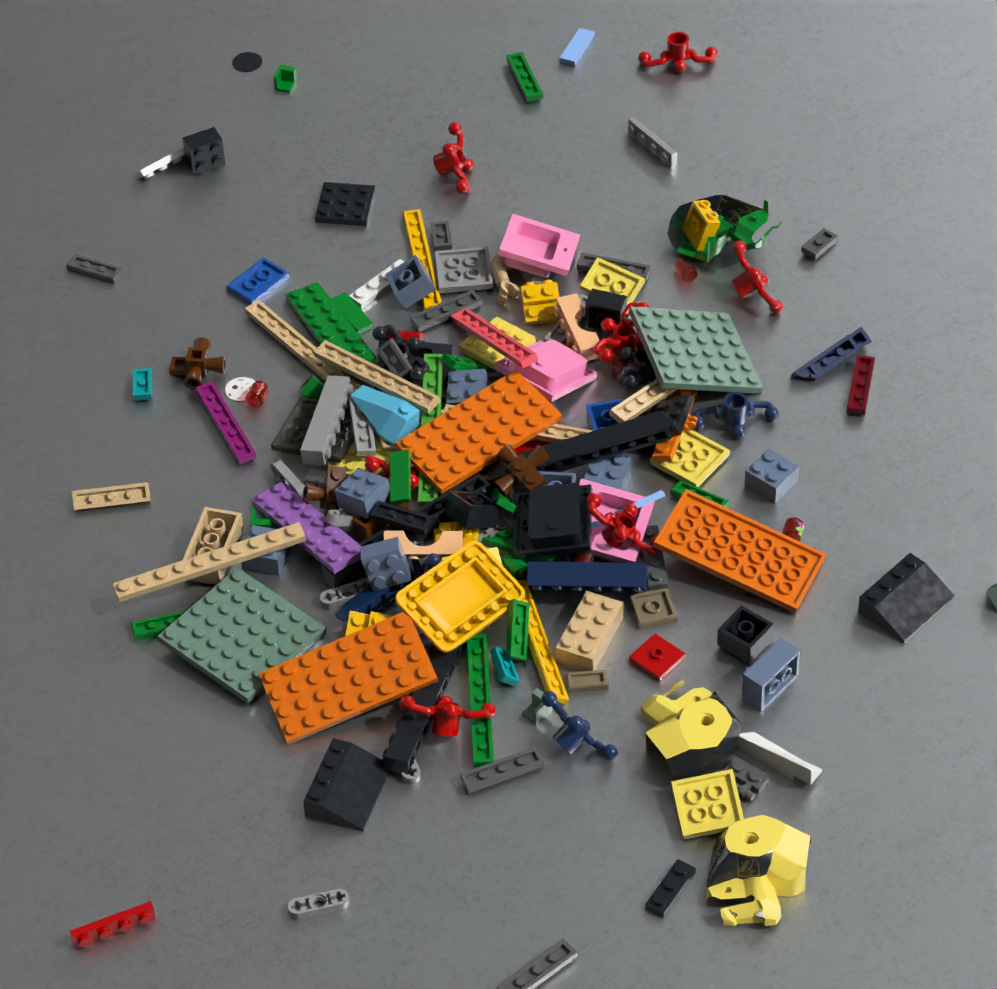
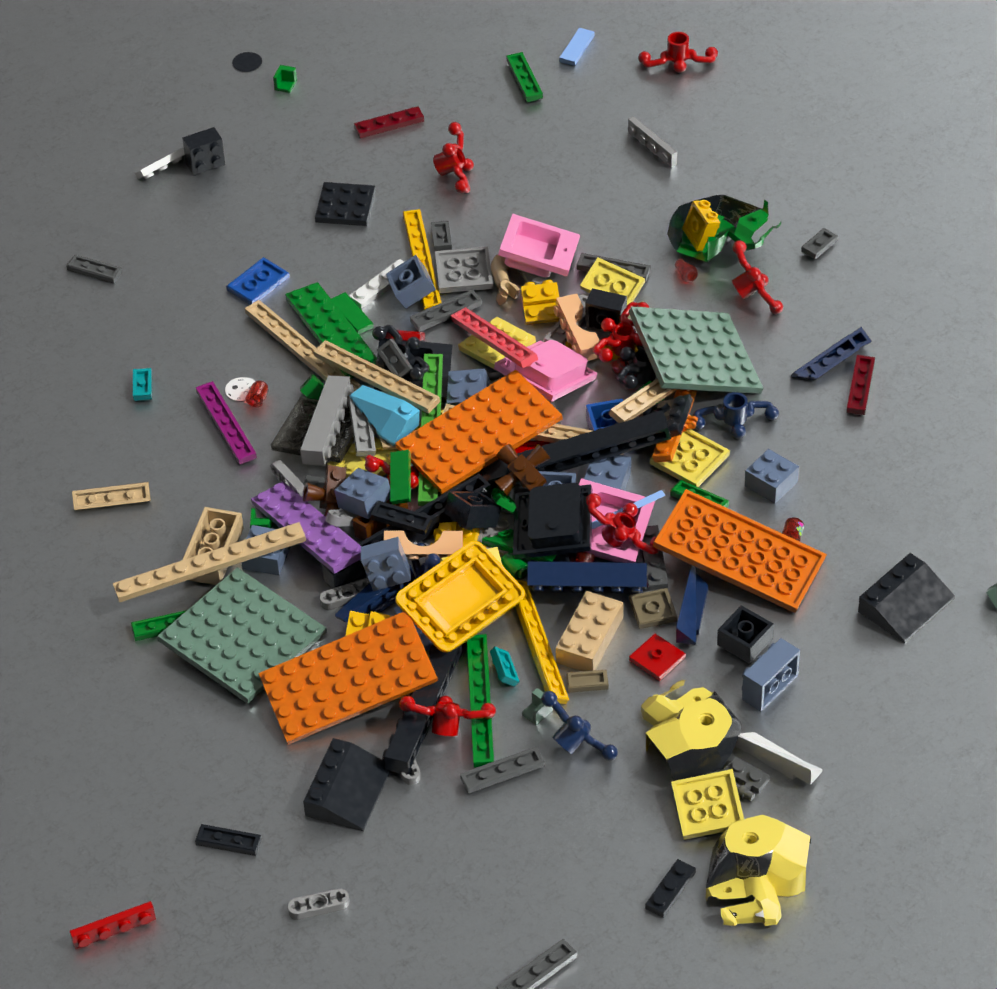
(197, 363): reddish brown brick -> none
(228, 839): none -> black tile
(389, 122): none -> dark red plate
(461, 363): green plate -> none
(517, 630): green plate -> none
(691, 609): none -> dark blue wedge

